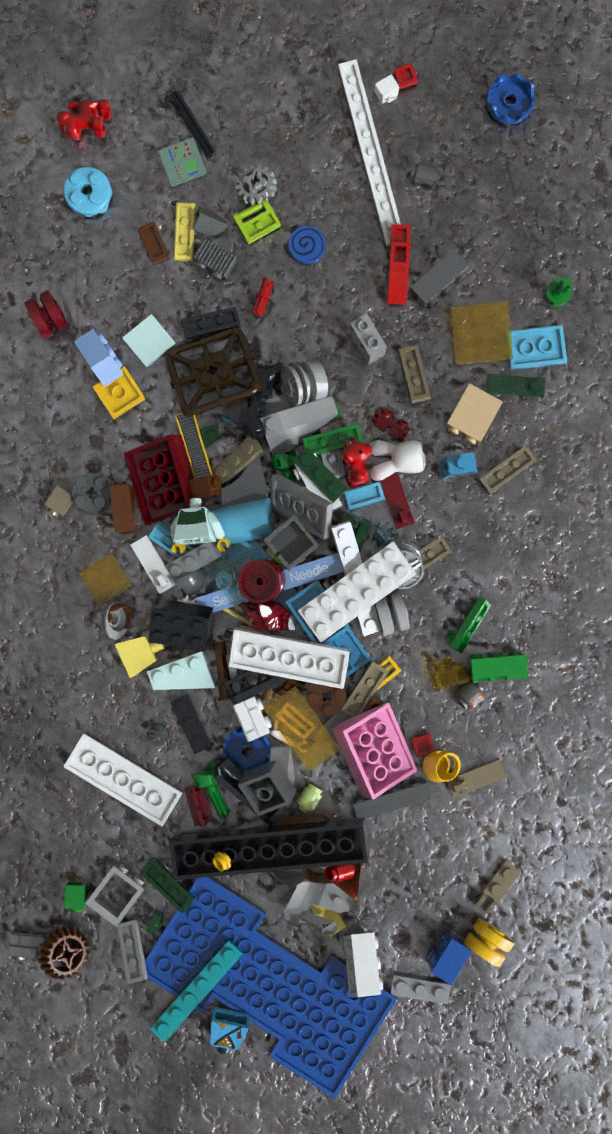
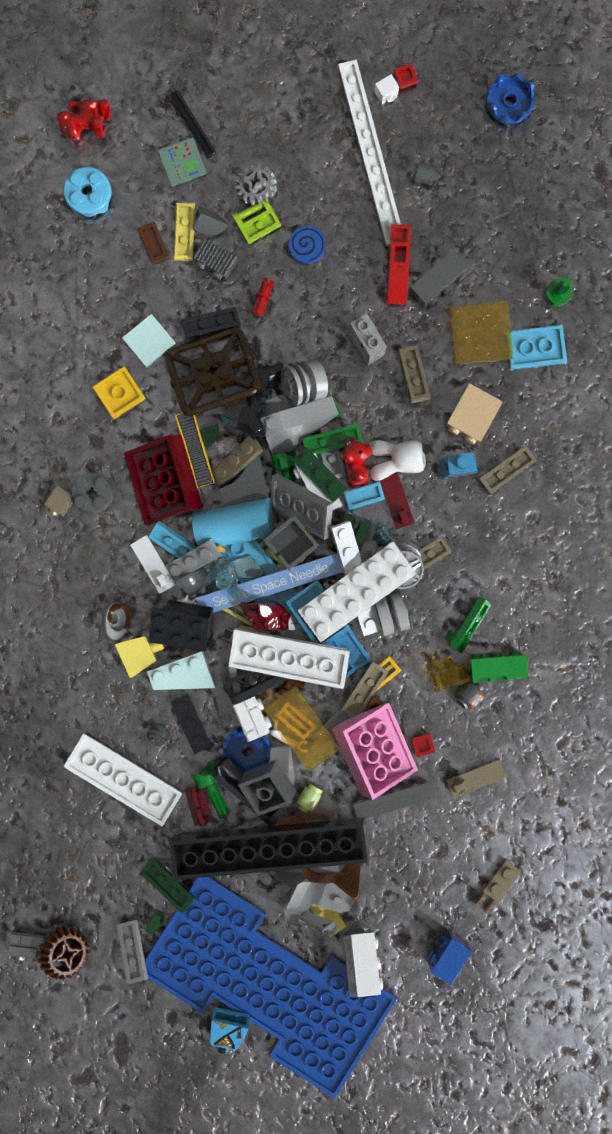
(48, 313): dark red wheel -> none
(75, 896): green brick -> none
(99, 357): light blue brick -> none
(103, 908): light grey window -> none
(105, 579): clear yellow plate -> none
(124, 508): reddish brown brick -> none
(196, 526): light aqua torso -> none
(196, 990): teal plate -> none
(205, 487): reddish brown brick -> none
(221, 861): yellow plate -> none
(222, 669): reddish brown pin -> none
(272, 576): dark red wheel -> none
(326, 707): reddish brown brick -> none
(339, 873): red brick -> none
(386, 419): dark red hinge -> none
(420, 988): light grey plate -> none
(437, 766): yellow helmet -> none
(489, 942): yellow wheel -> none
(515, 386): clear green hinge -> none

